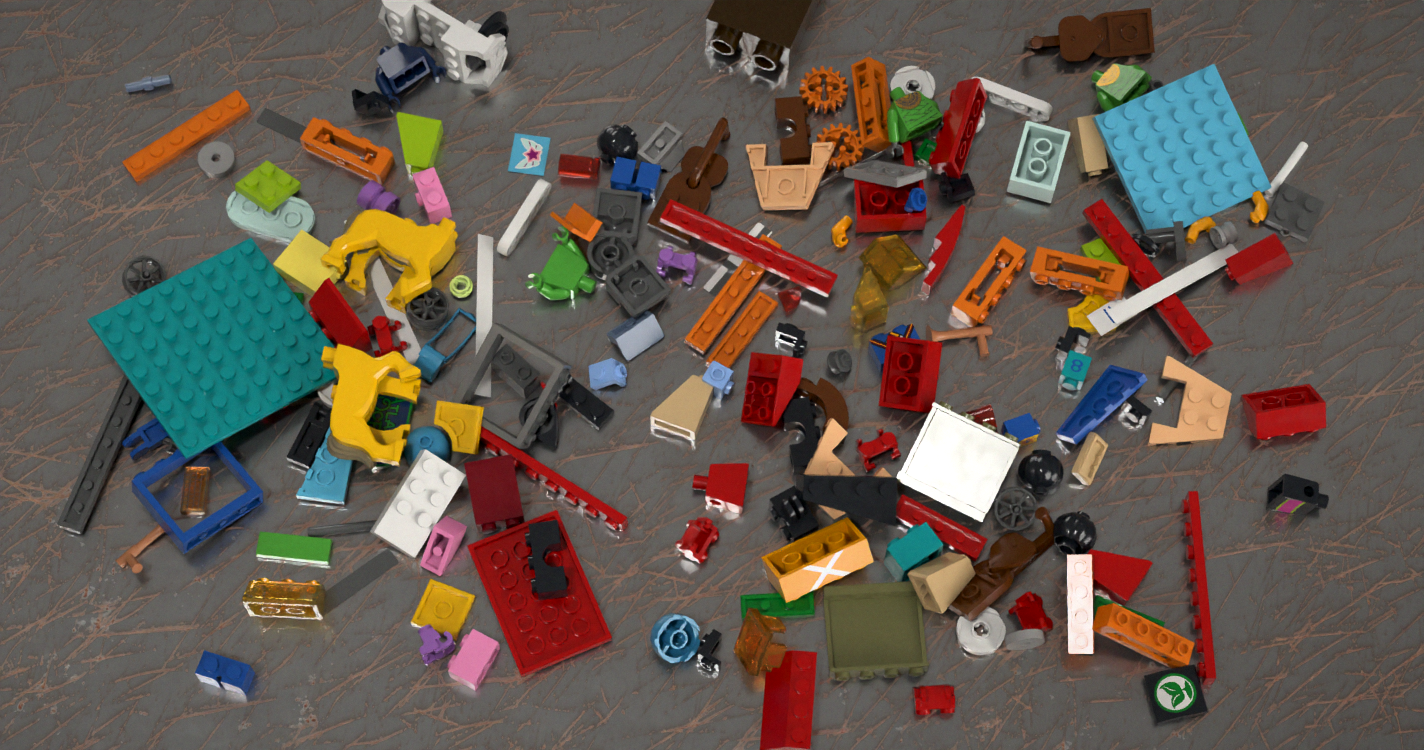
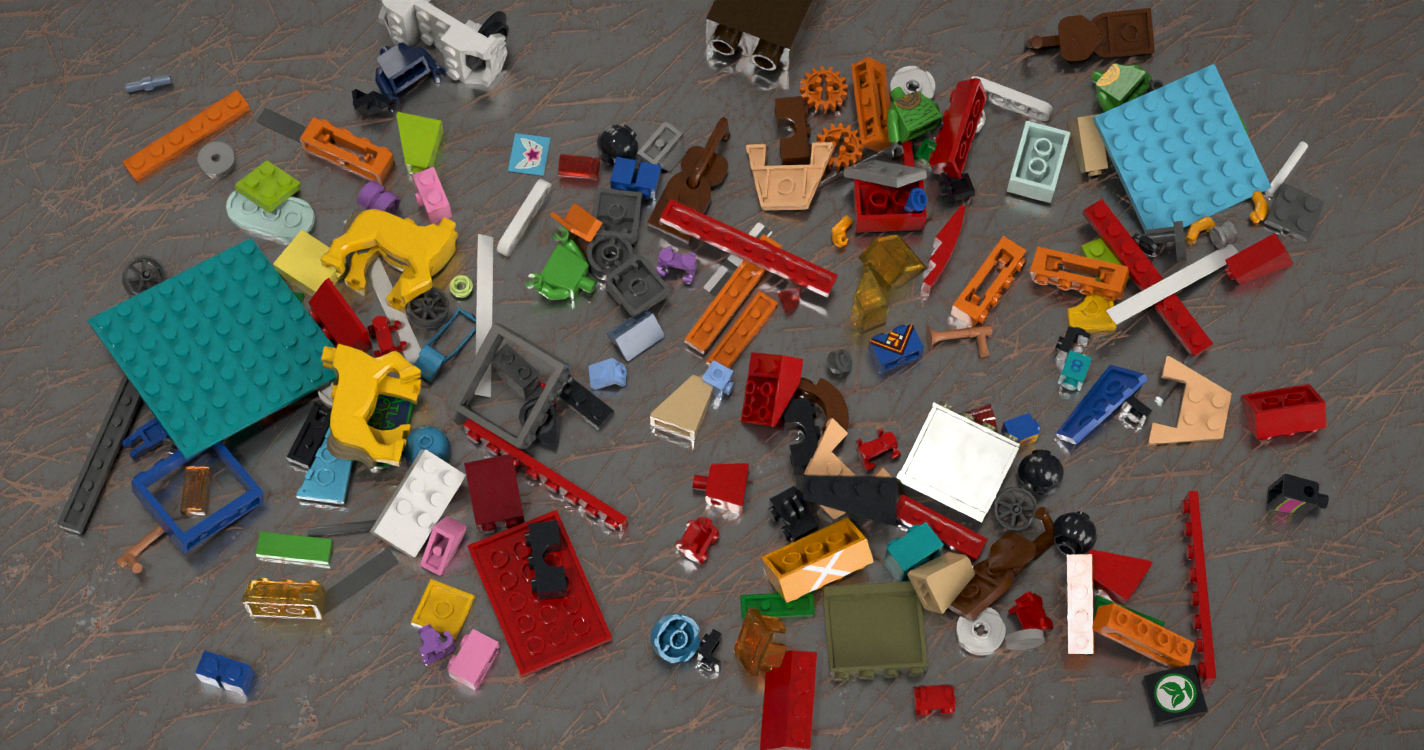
(461, 423): yellow tile -> none
(792, 335): black bracket -> none
(910, 374): red slope -> none
(1089, 458): tan plate -> none
(1102, 320): white sticker -> none

